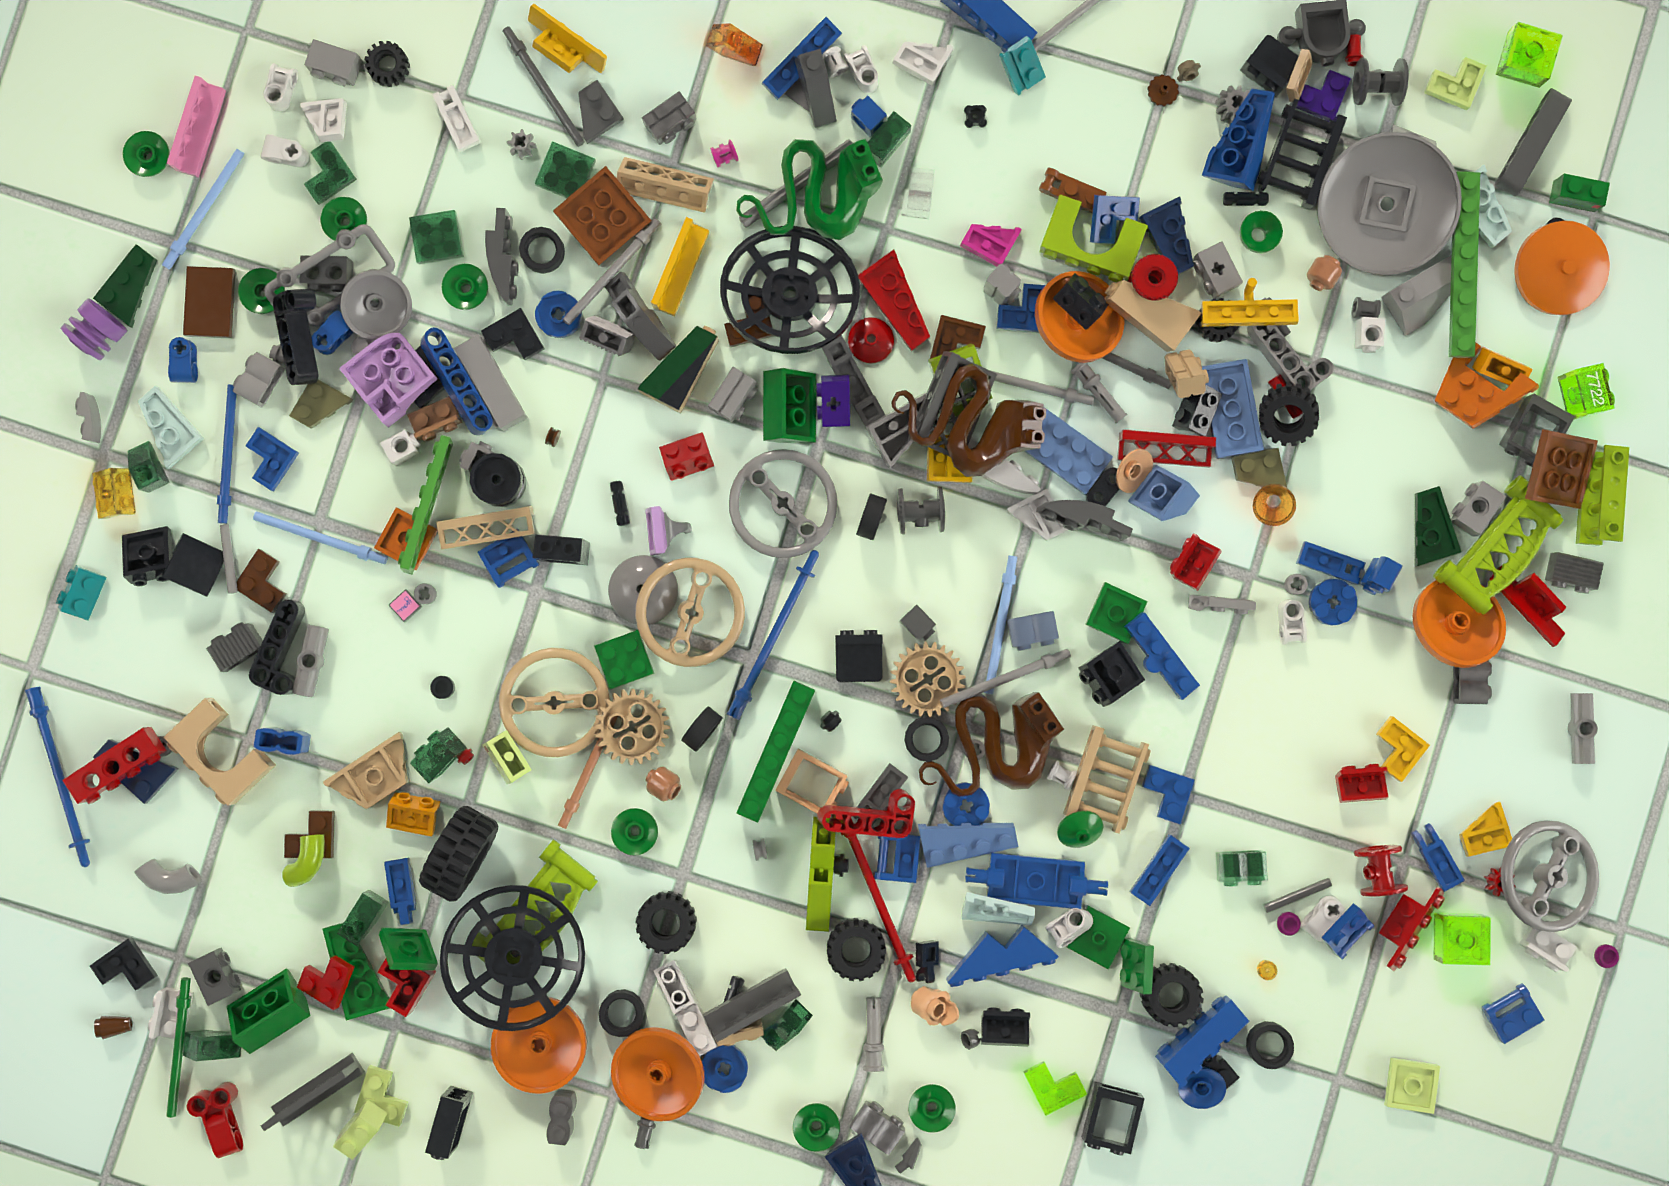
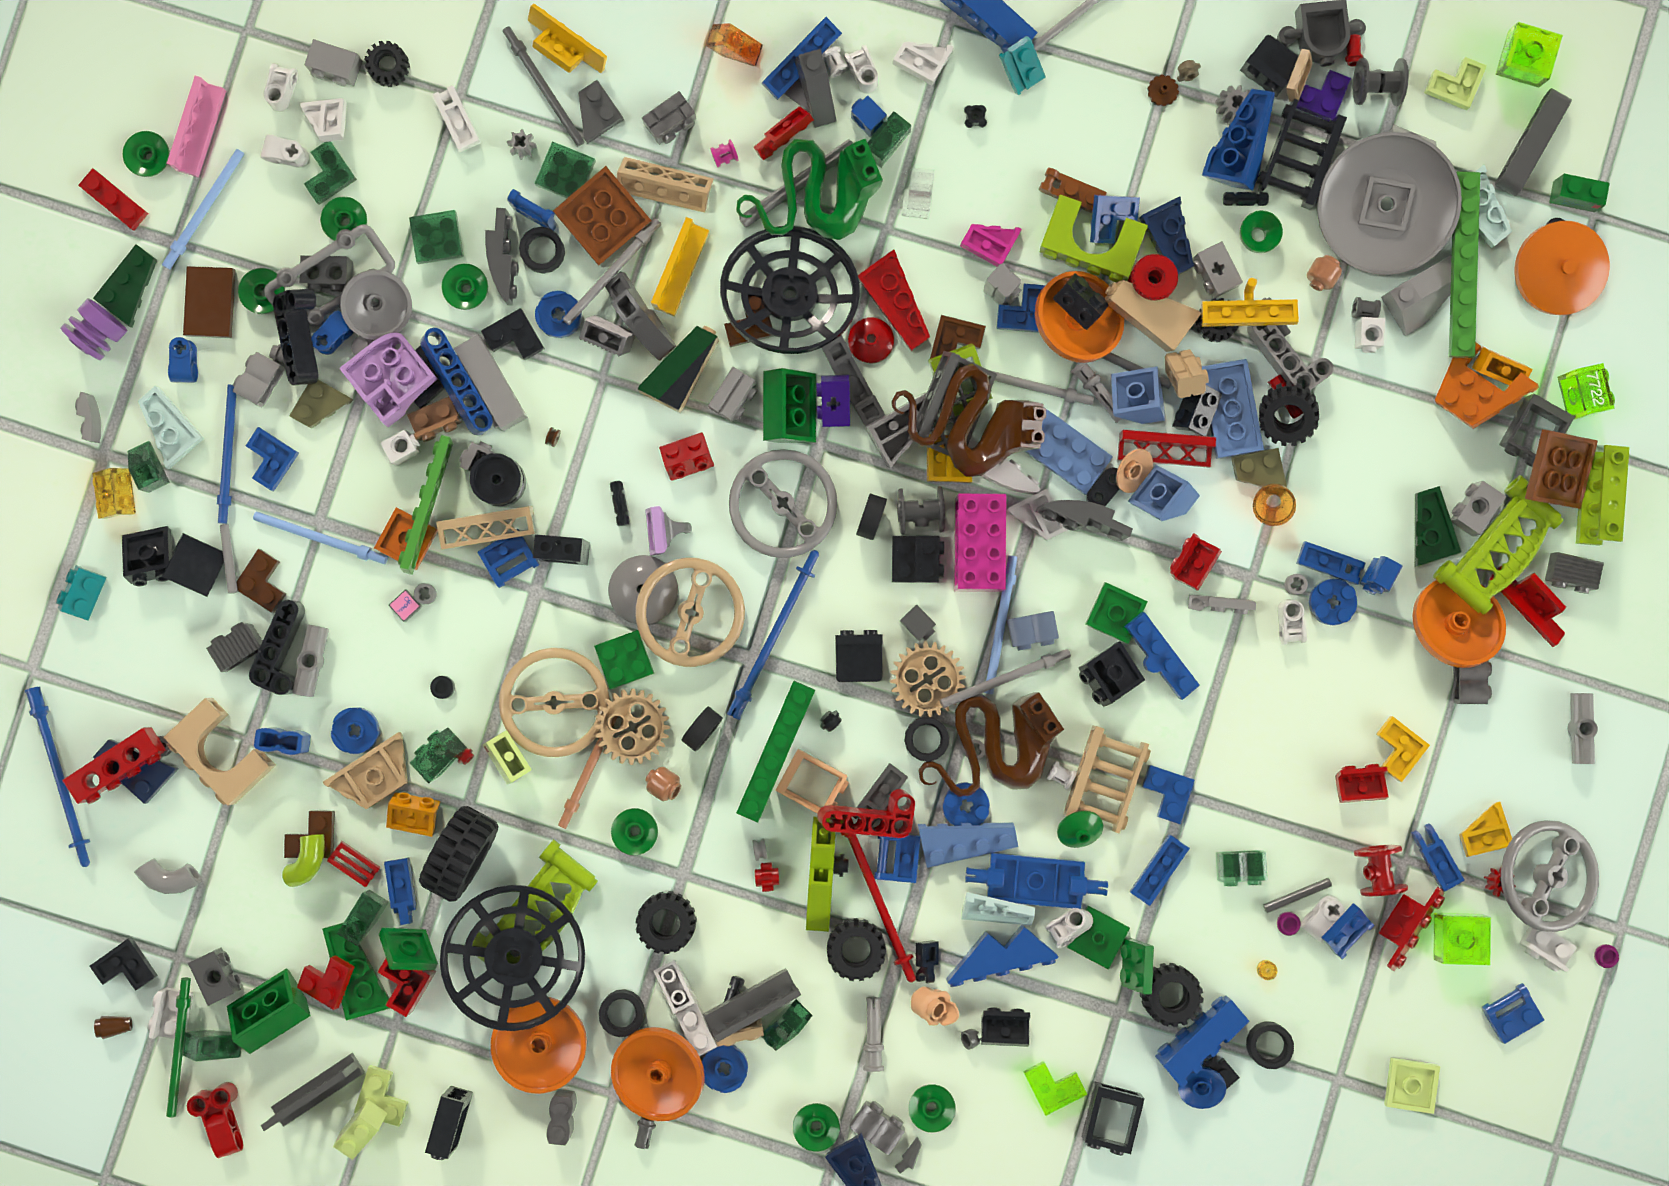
(113, 199): none -> red plate
(342, 727): none -> blue plate
(364, 882): none -> red tile
(531, 210): none -> blue plate
(767, 877): none -> red gear
(782, 132): none -> red hinge
(917, 559): none -> black plate
(980, 543): none -> dark pink brick
(1138, 395): none -> medium blue slope

